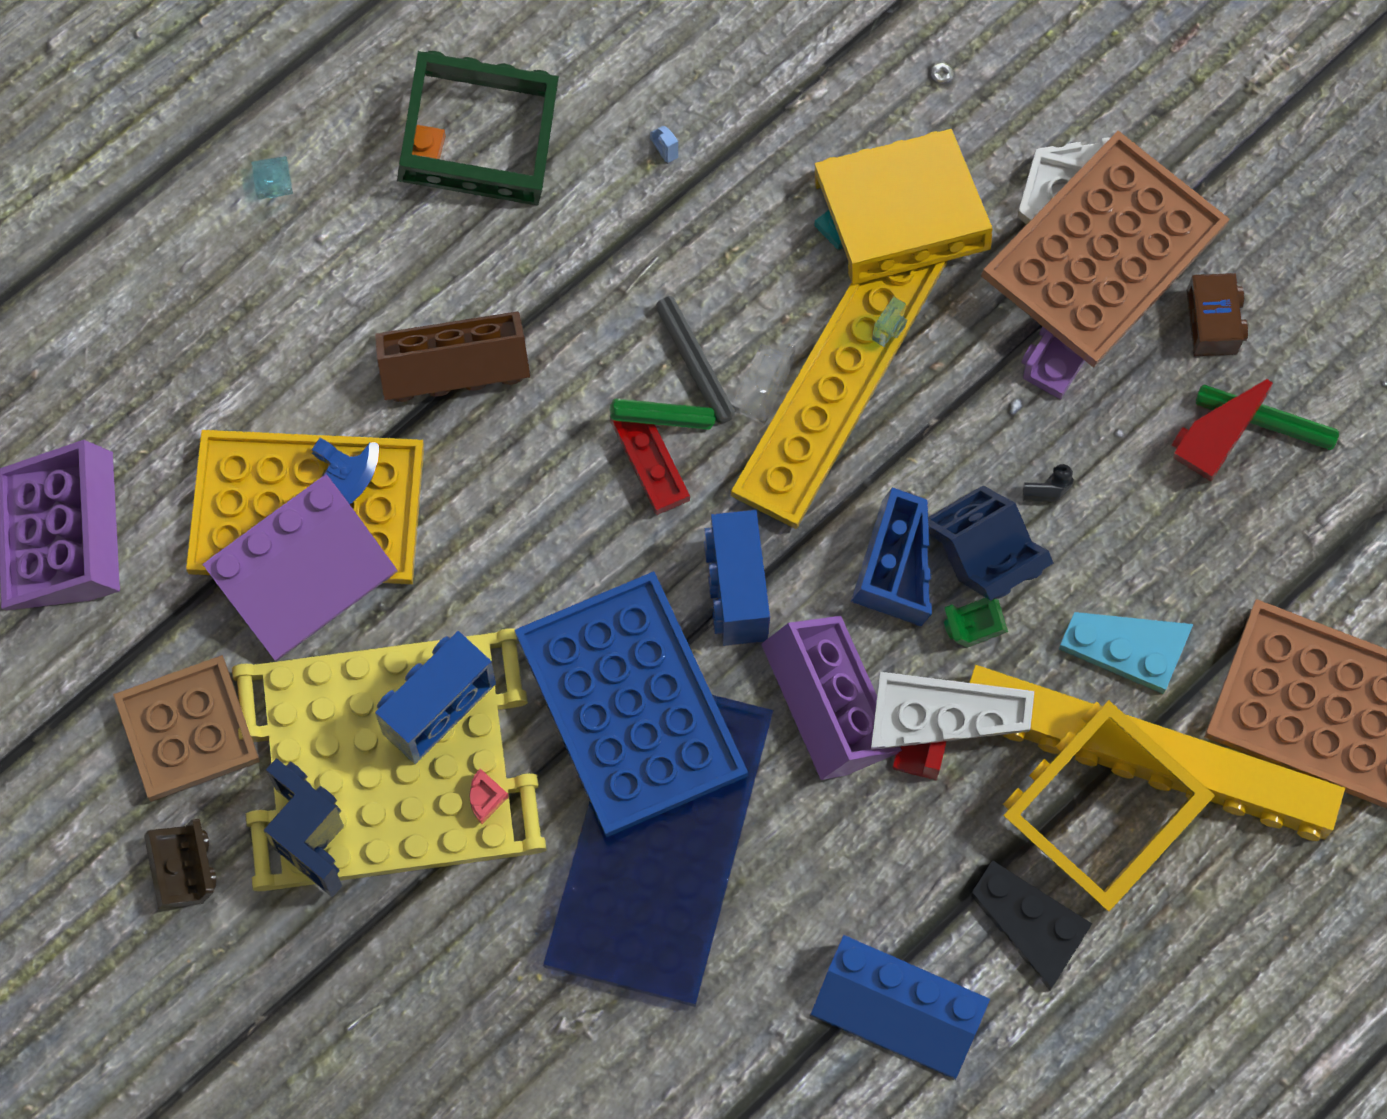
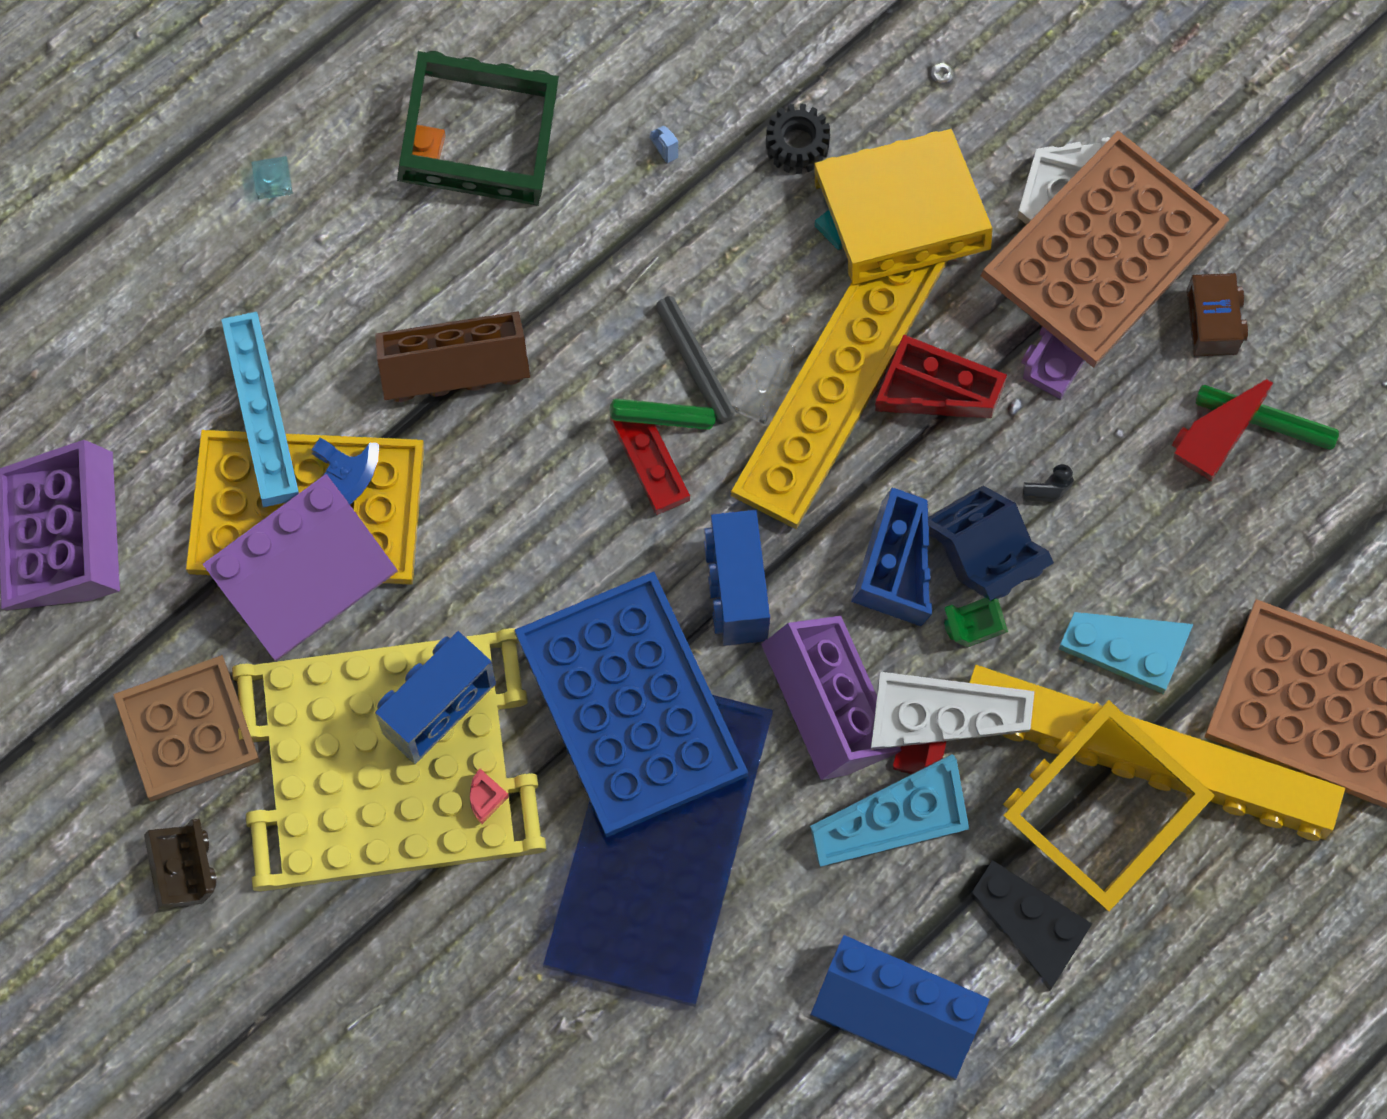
(260, 409): none -> medium azure plate
(305, 825): dark blue bracket -> none
(797, 120): none -> black tyre
(890, 322): clear light blue plate -> none
(902, 814): none -> medium azure wing
(938, 383): none -> red wedge

